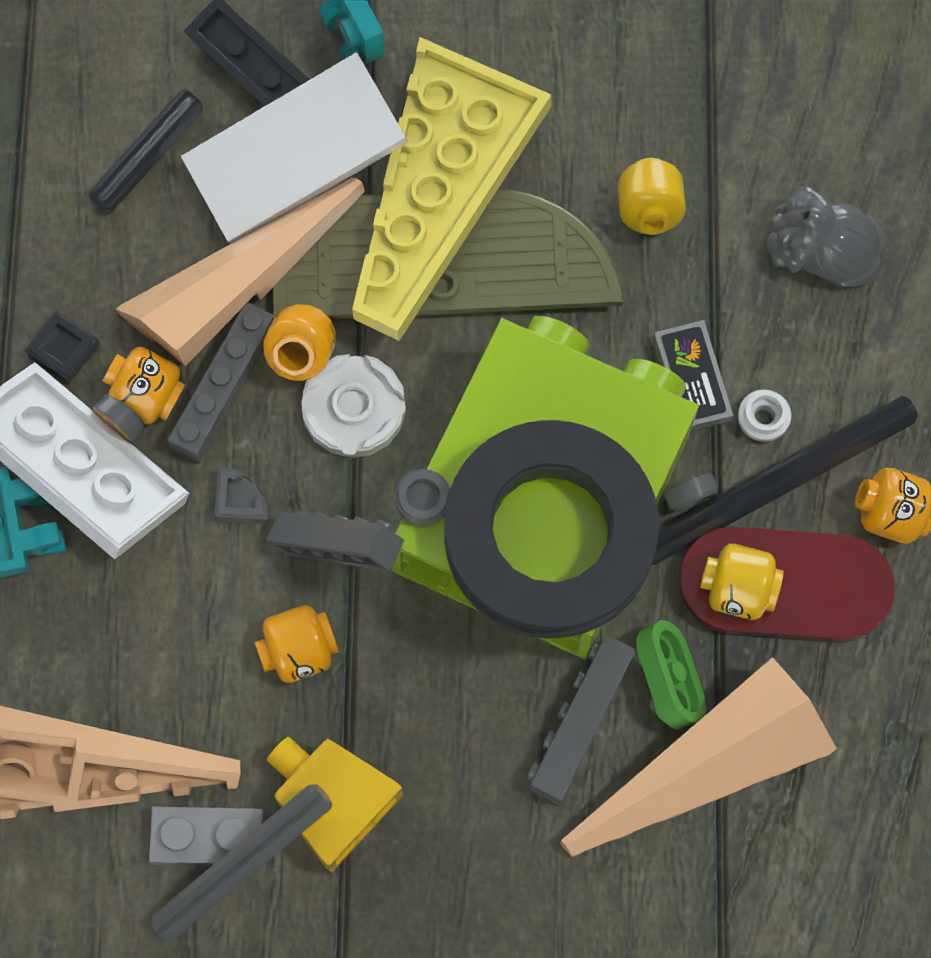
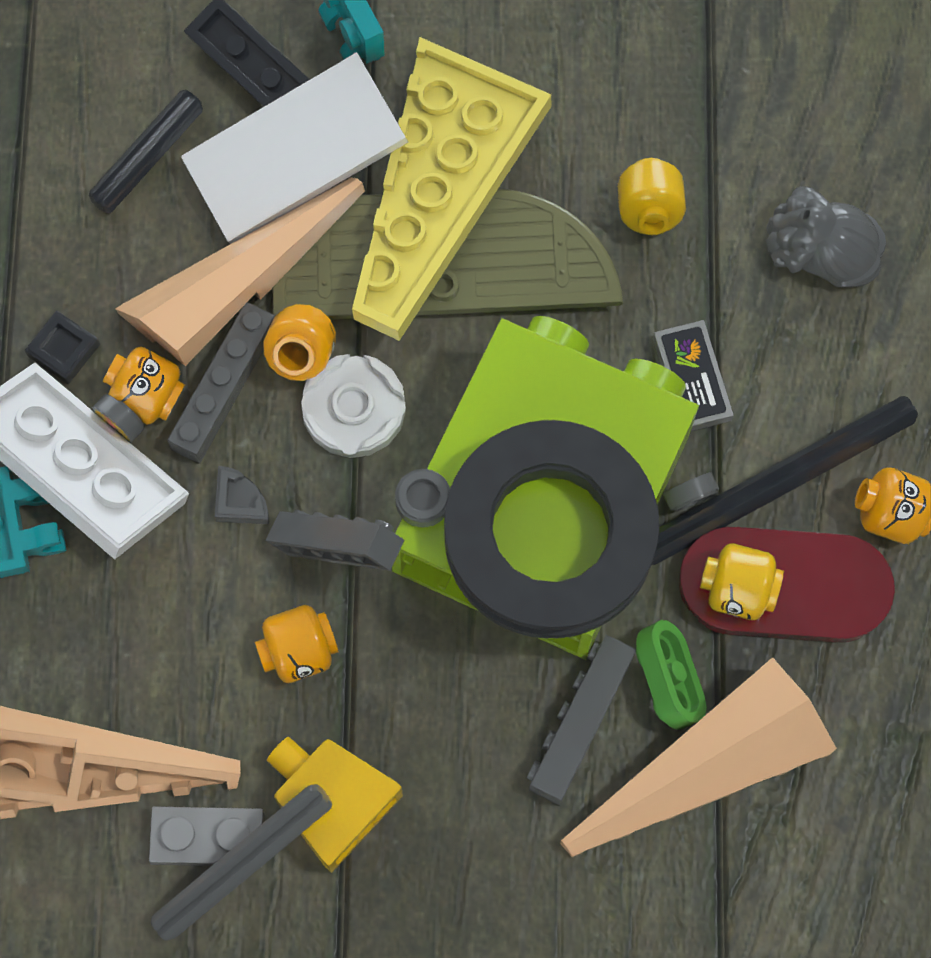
(770, 402): white plate -> none

